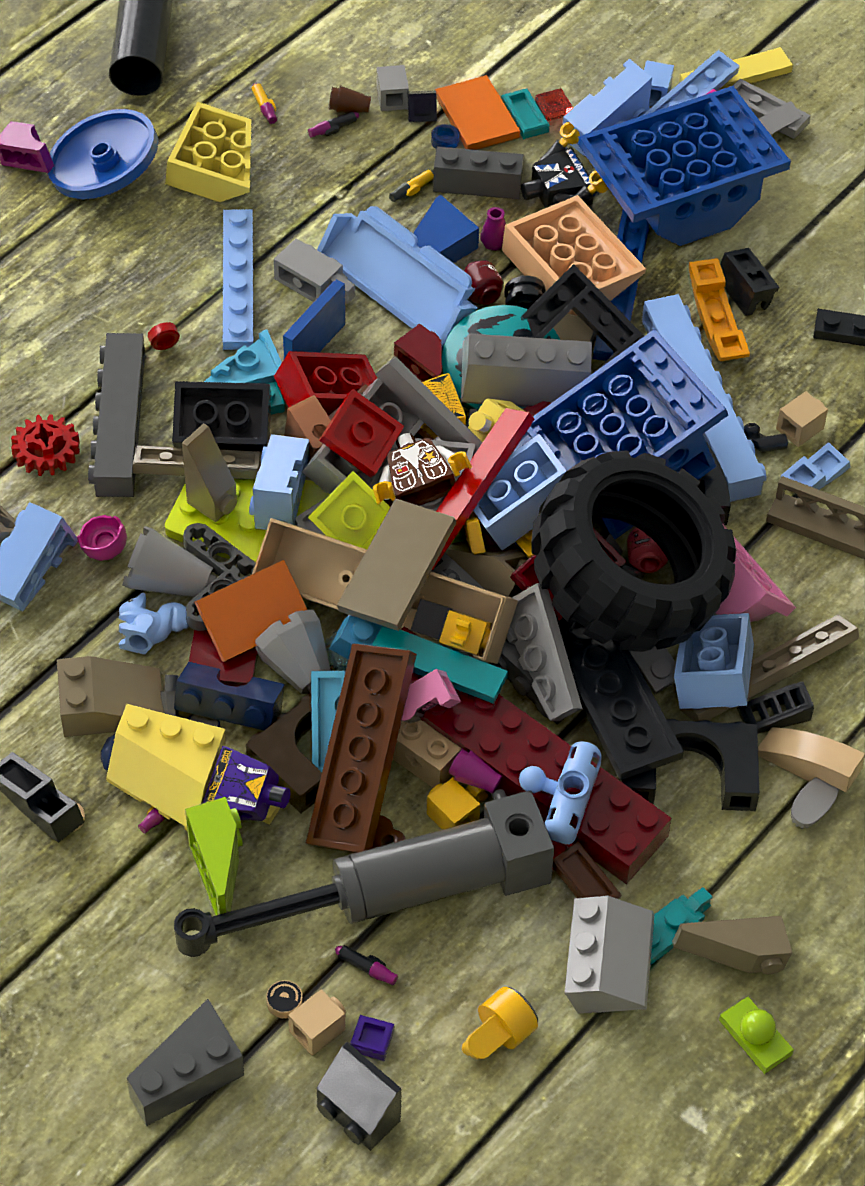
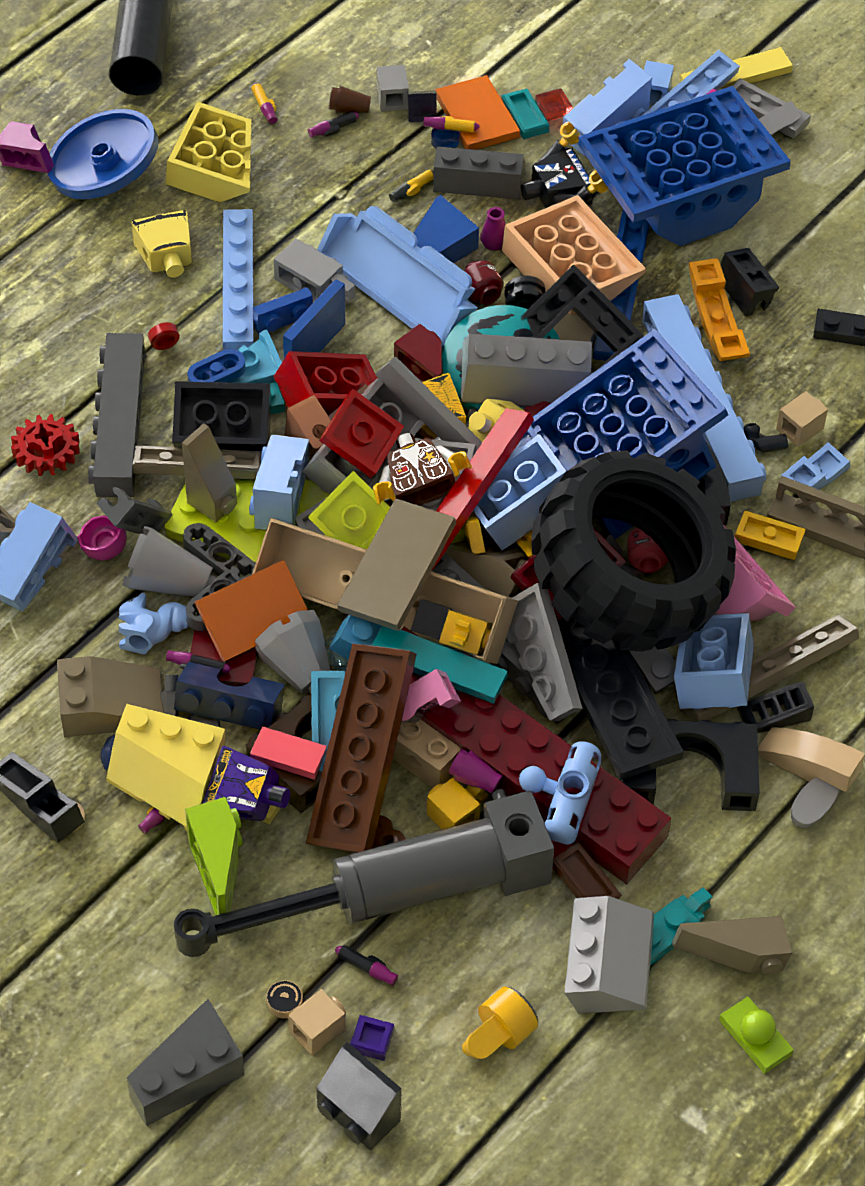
(134, 514): none -> dark grey hinge
(164, 242): none -> light yellow torso
(183, 658): none -> piece
(216, 367): none -> blue plate
(281, 310): none -> blue plate
(288, 752): none -> coral tile
(450, 123): none -> piece
(769, 535): none -> yellow plate

